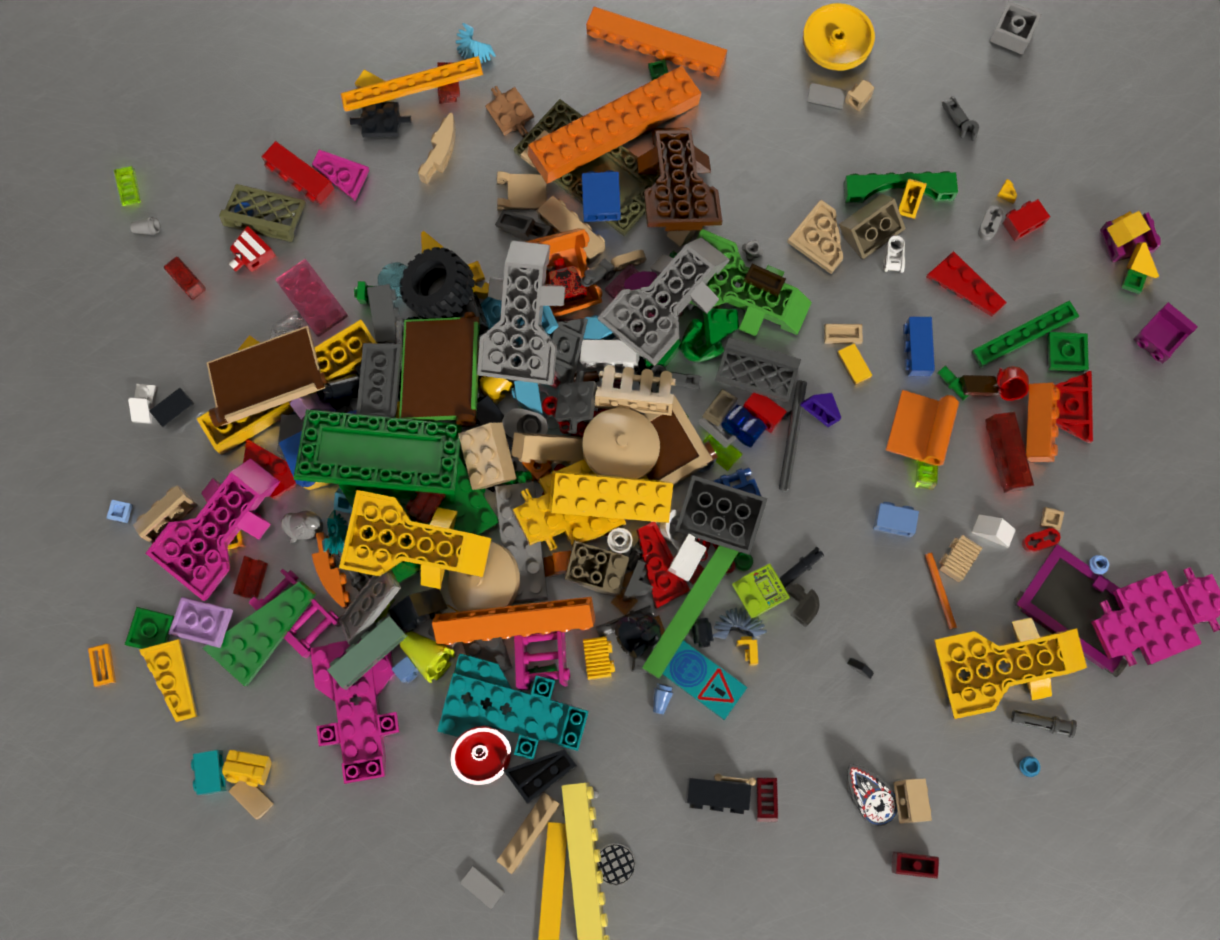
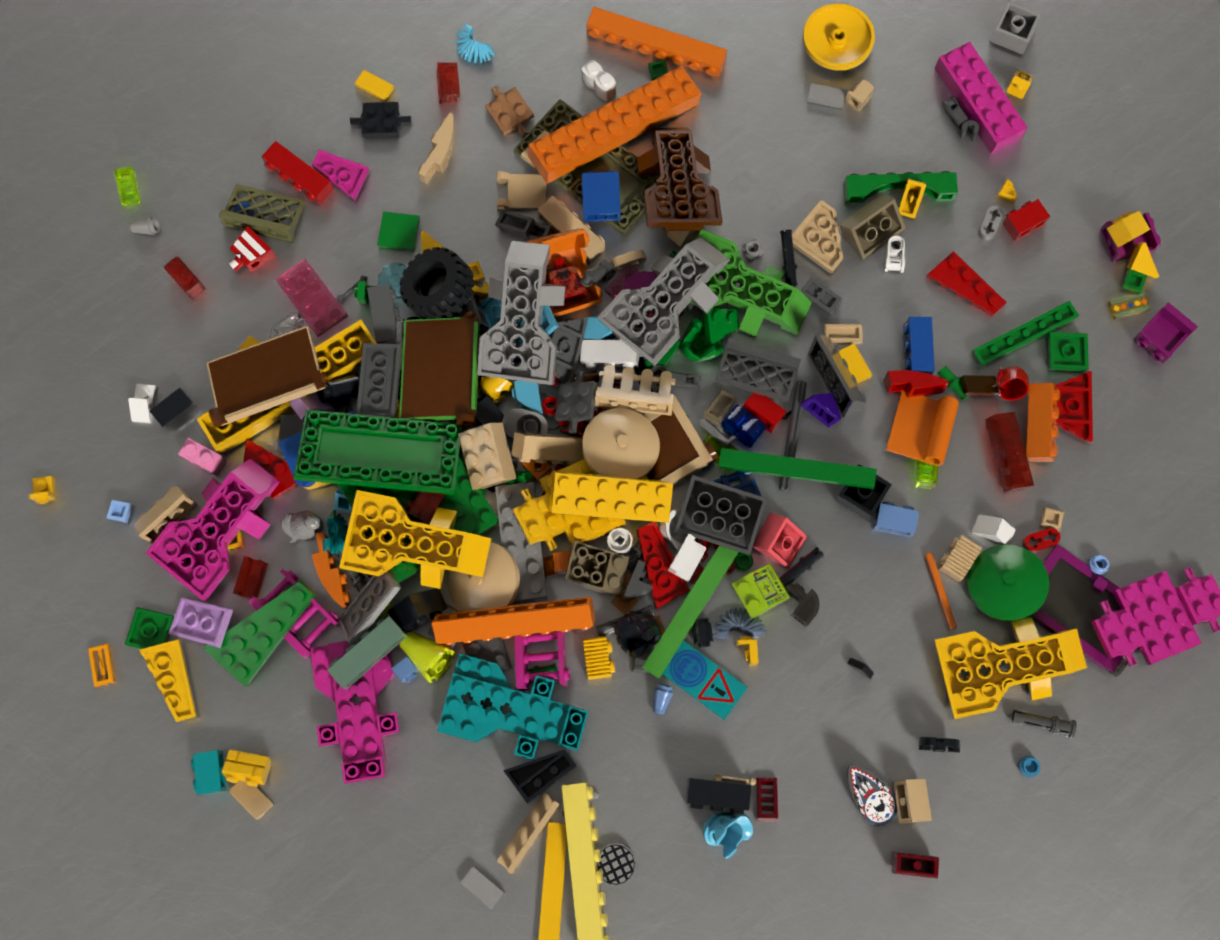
(43, 489): none -> yellow bracket
(202, 457): none -> bright pink brick
(340, 298): none -> dark grey hinge
(398, 231): none -> green tile
(411, 84): light orange tile -> none
(480, 766): red dish -> none
(598, 80): none -> white brick
(727, 831): none -> medium azure helmet
(764, 279): dark brown tile -> none
(779, 540): none -> coral slope
(788, 257): none -> black pin
(797, 468): none -> green tile
(821, 295): none -> dark grey hinge
(836, 375): none -> dark grey slope
(864, 500): none -> black brick
(914, 383): none -> red slope
(939, 744): none -> black plate
(980, 97): none -> dark pink brick
(1008, 582): none -> green dish
(1019, 84): none -> yellow slope
(1129, 306): none -> clear yellow tile

